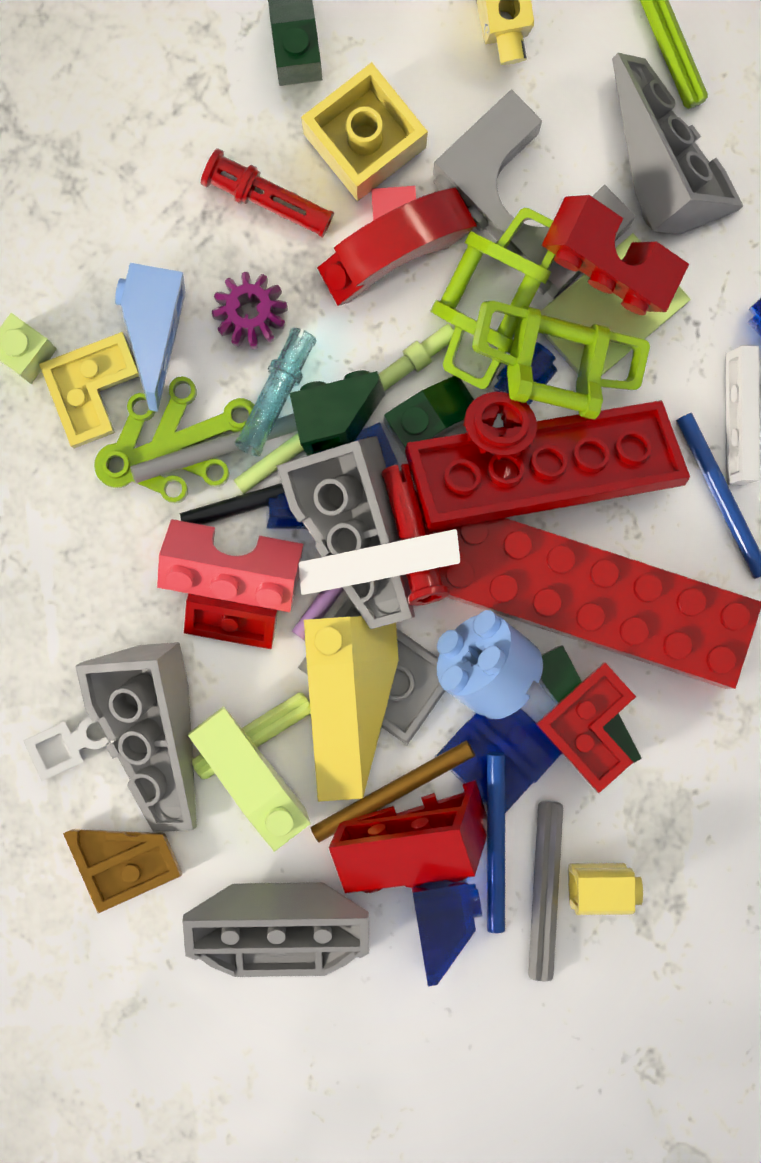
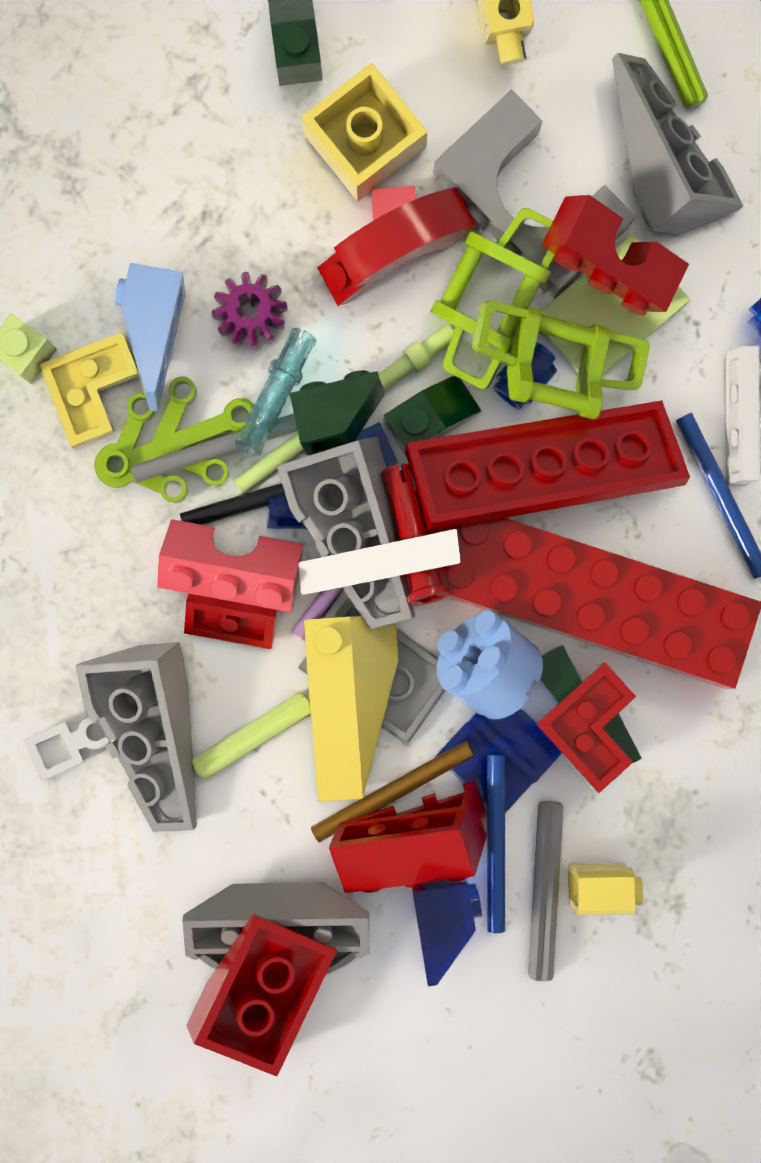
(121, 863): pearl gold wing -> none
(248, 178): red pin -> none
(250, 779): yellowish green slope -> none
(260, 994): none -> red slope
(516, 417): red gear -> none

